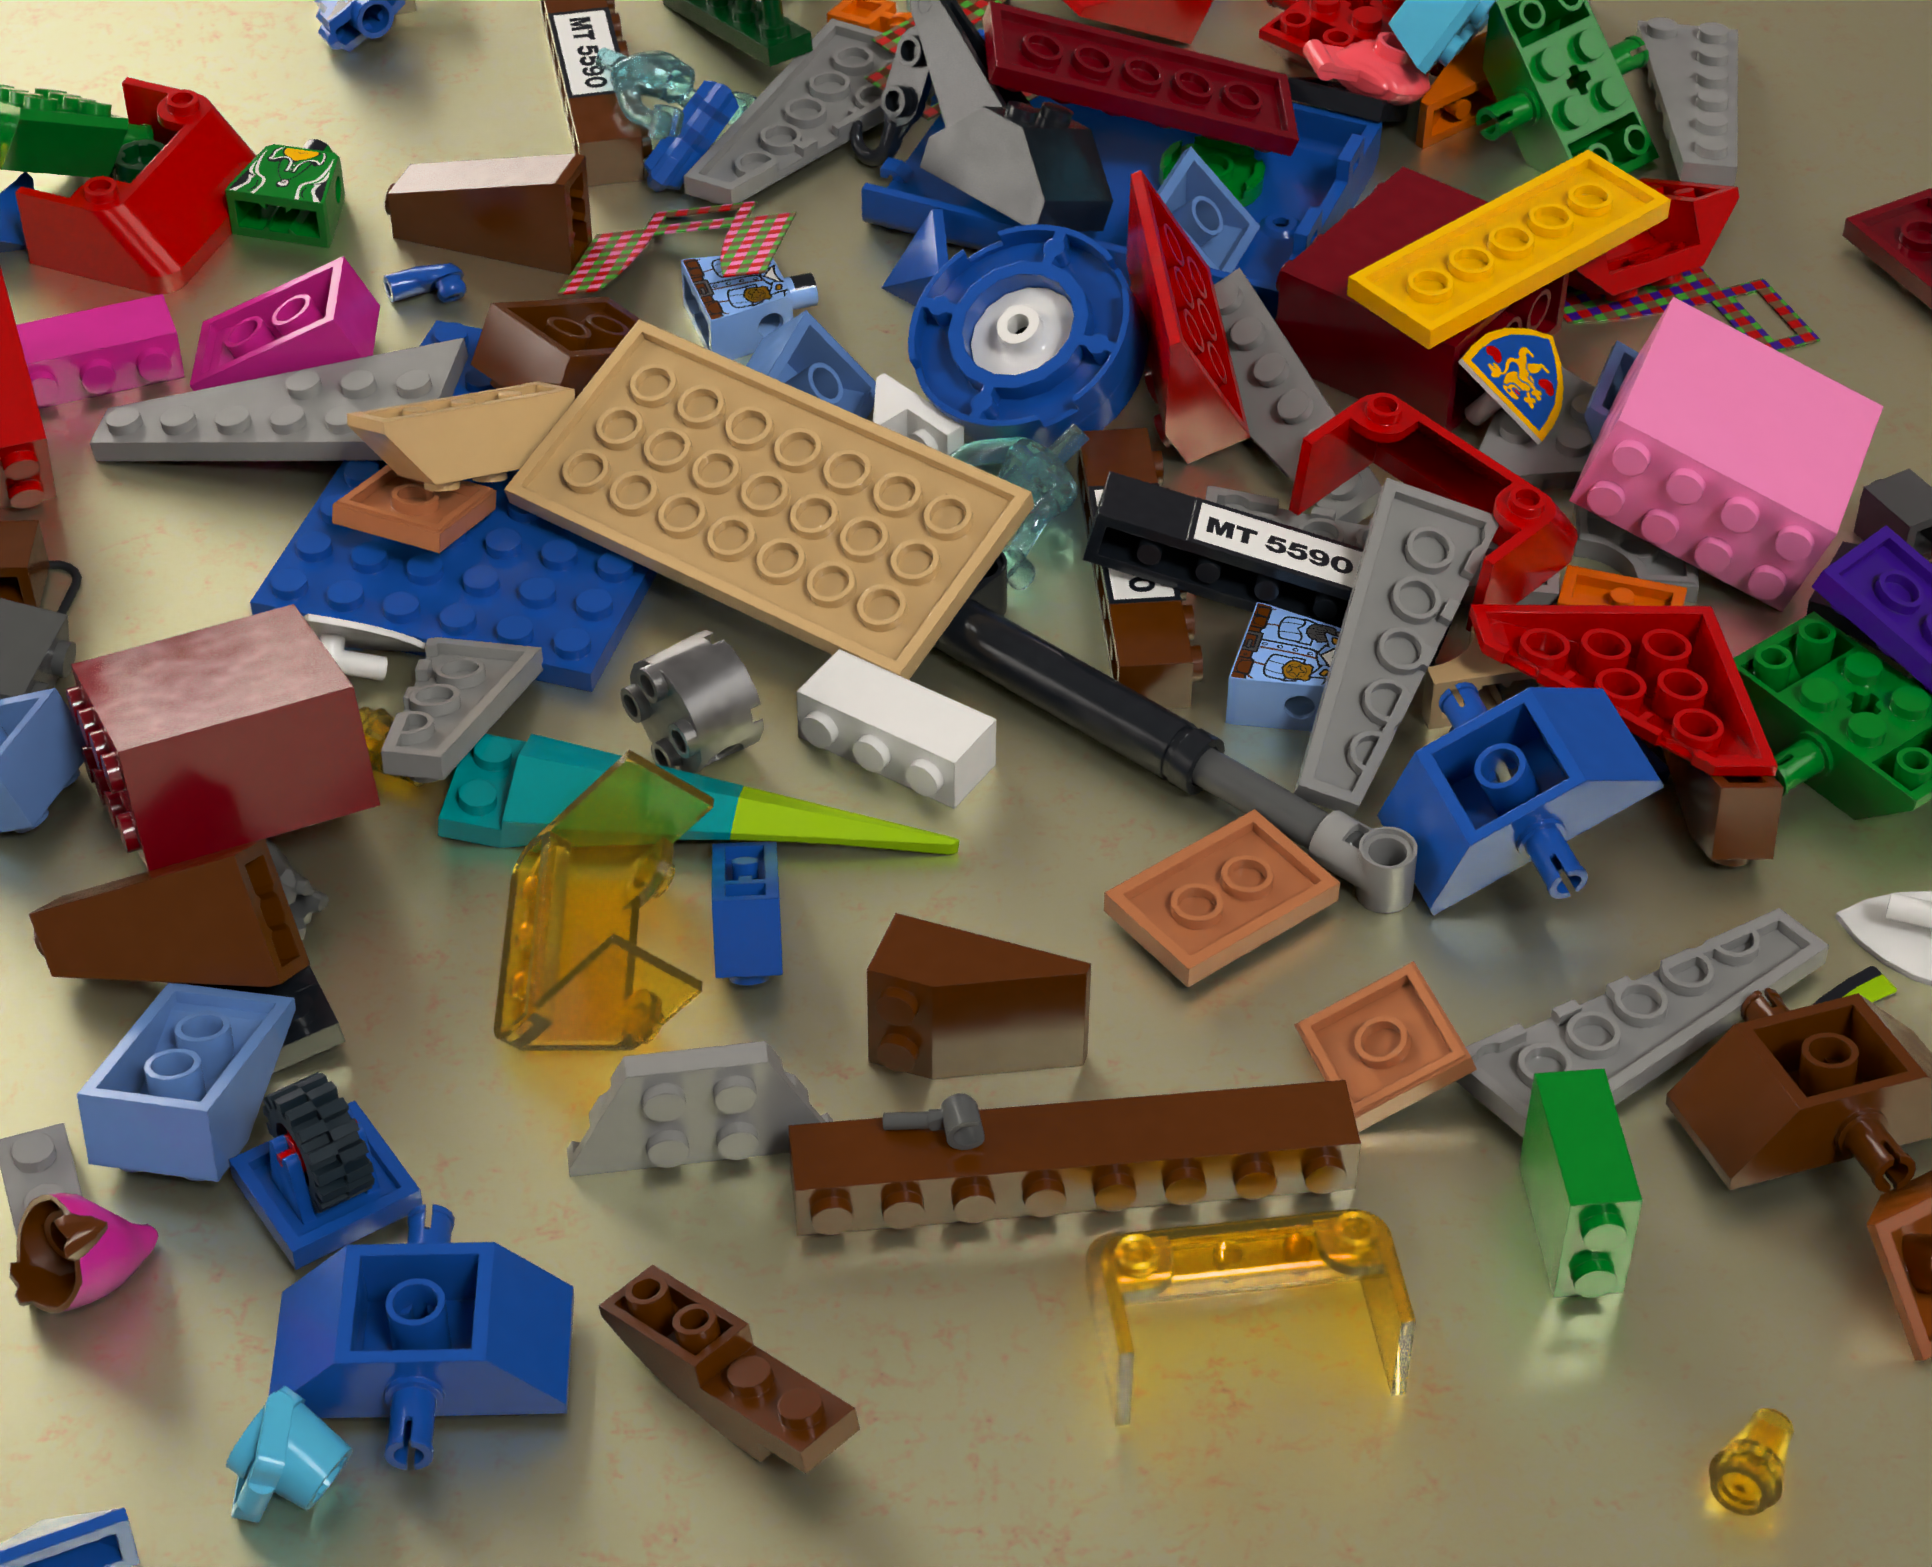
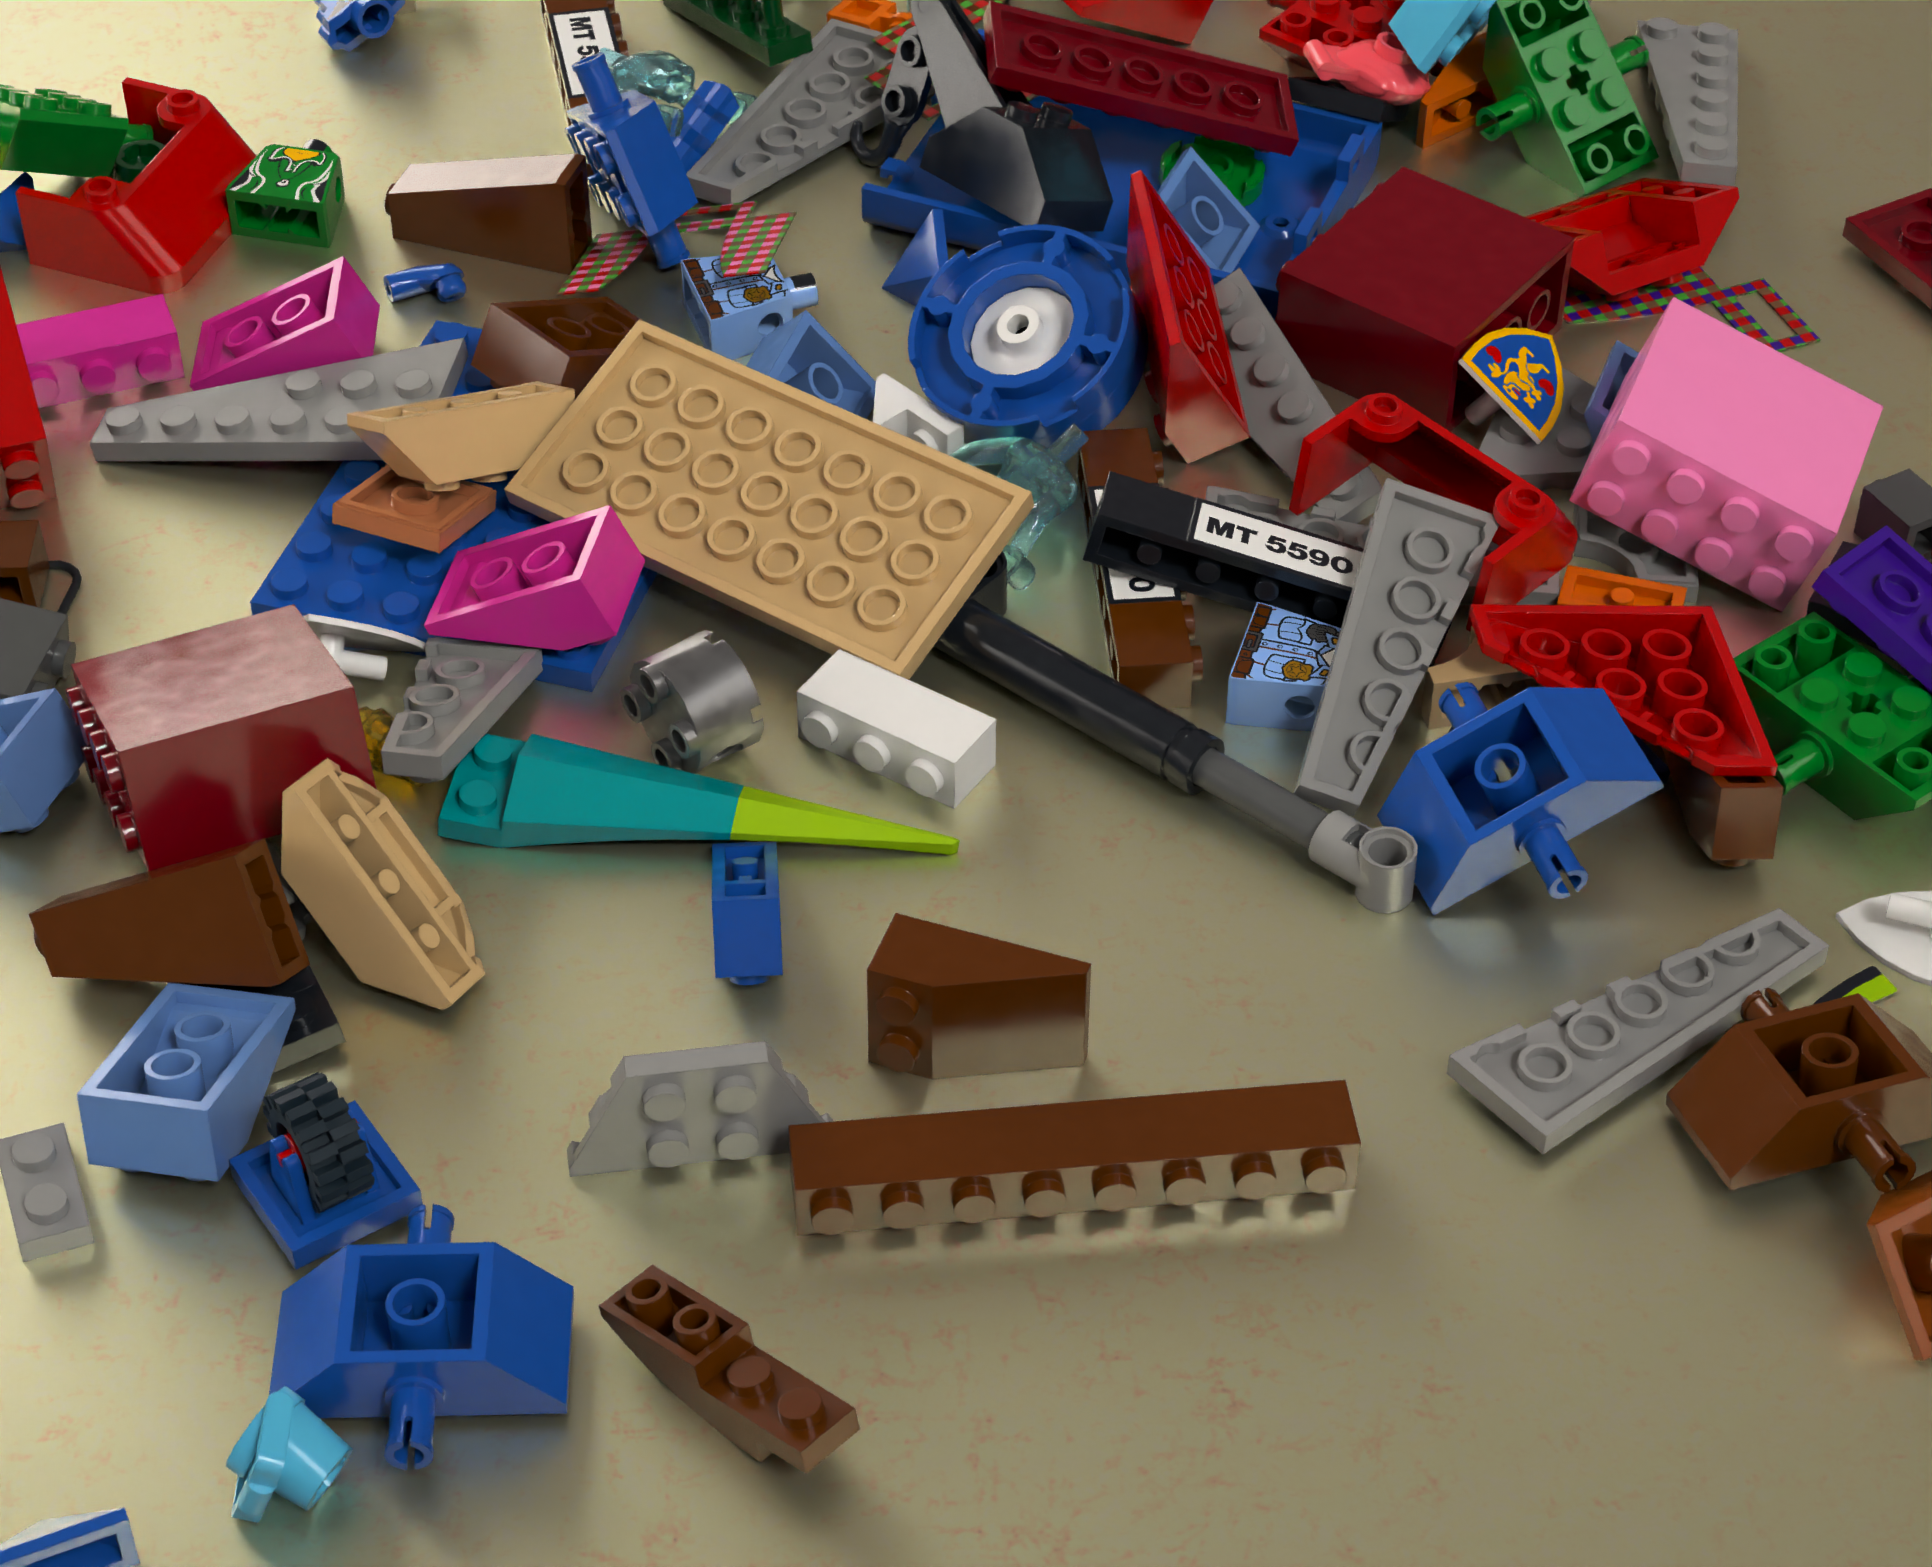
(75, 1252): hat -> none
(375, 889): none -> tan wedge
(542, 585): none -> dark pink slope
(574, 914): clear yellow windscreen -> none
(631, 159): none -> blue slope
(956, 1116): dark grey hand -> none
(1221, 897): nougat plate -> none
(1244, 1258): clear yellow windscreen -> none
(1387, 1045): nougat plate -> none
(1507, 248): yellow plate -> none
(1579, 1183): green brick -> none
(1752, 1465): clear yellow cone -> none

